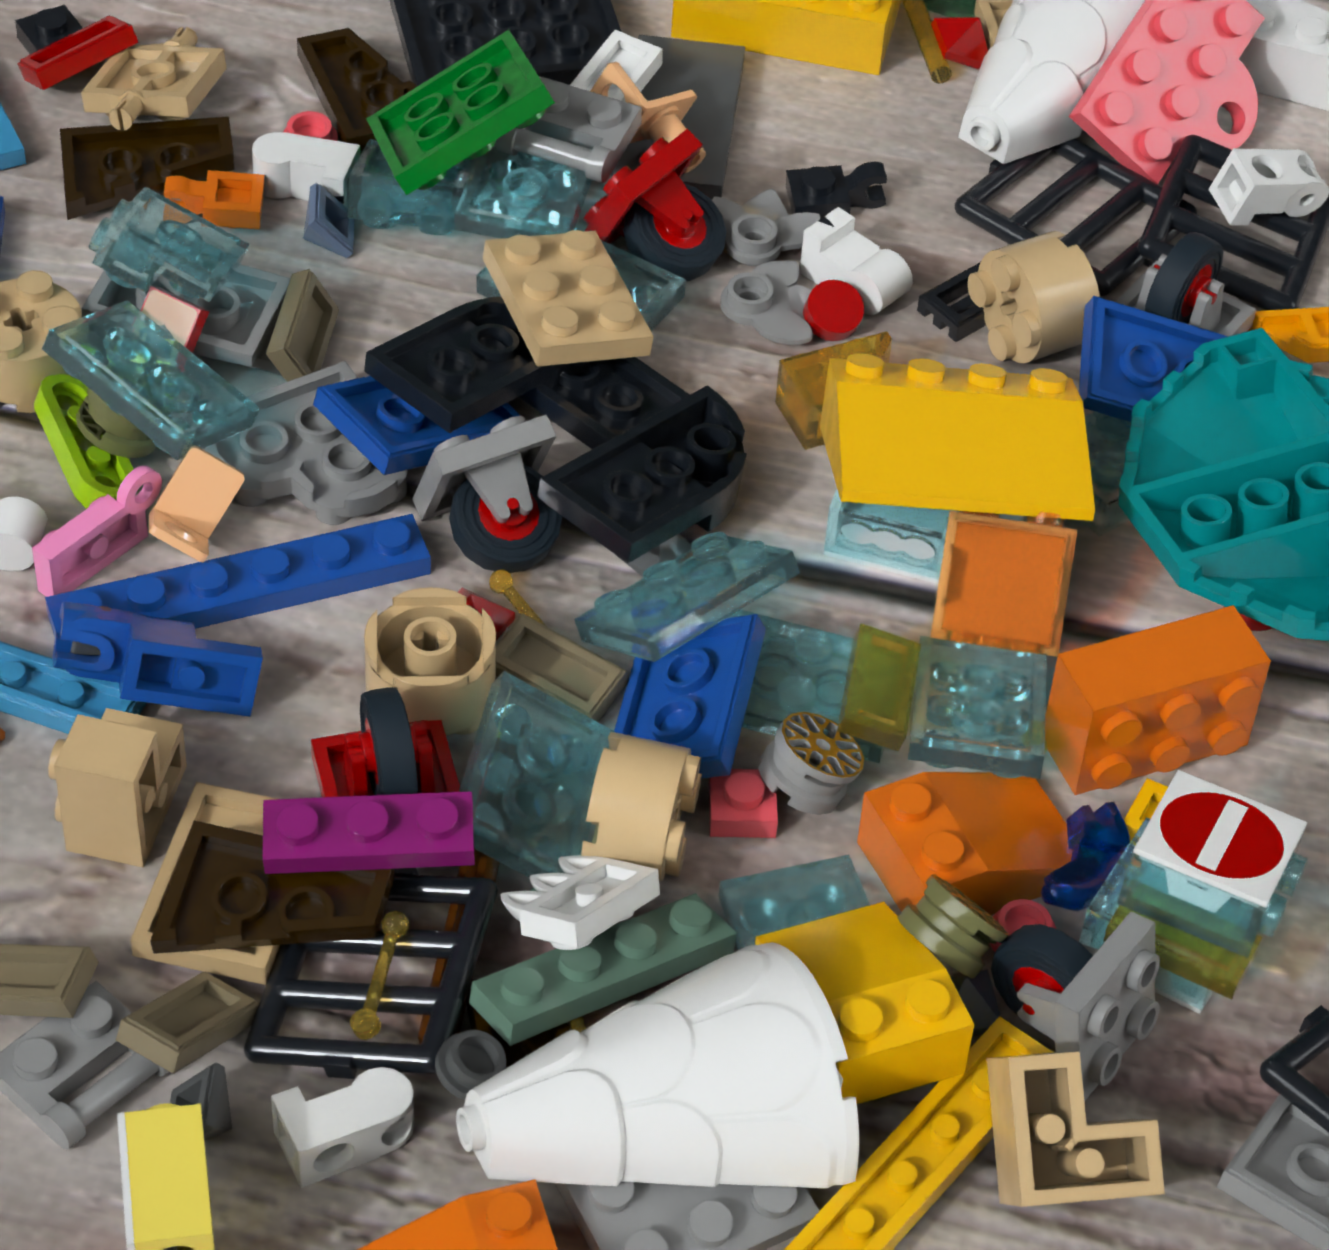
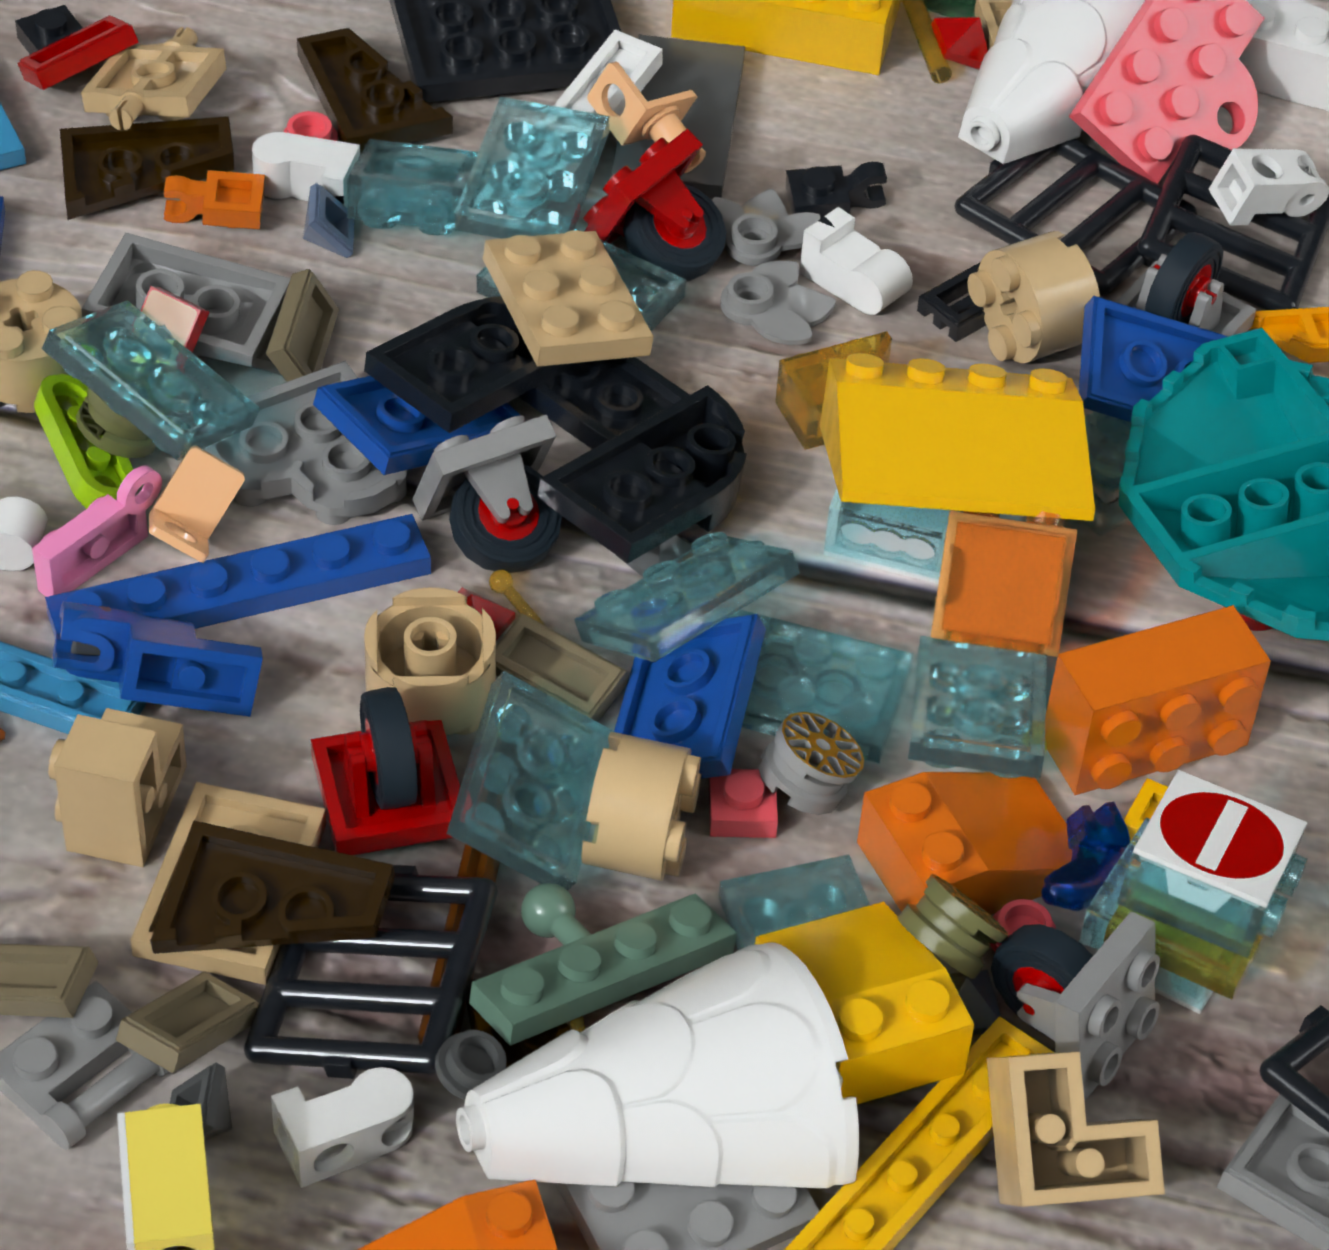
(165, 240): clear light blue plate -> none
(365, 1021): clear yellow hinge -> none
(368, 832): magenta plate -> none
(459, 113): green plate -> none
(577, 131): light grey plate -> none
(581, 901): white plate -> none
(833, 310): red tile -> none
(879, 687): clear yellow tile -> none

